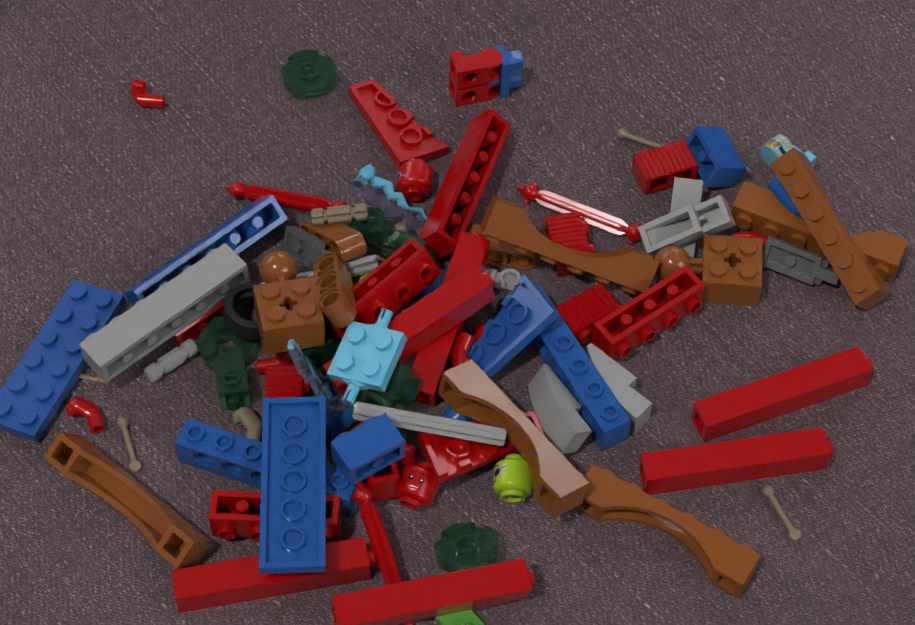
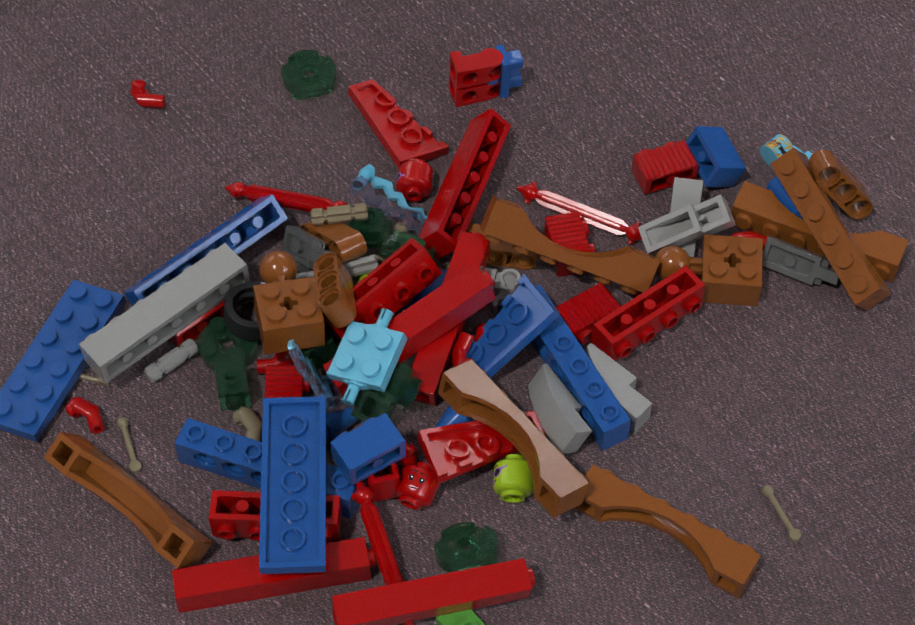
(433, 424): light grey axle -> none
(622, 134): dark tan hinge -> none
(735, 461): red brick -> none
(781, 393): red brick -> none
(840, 184): none -> dark orange beam

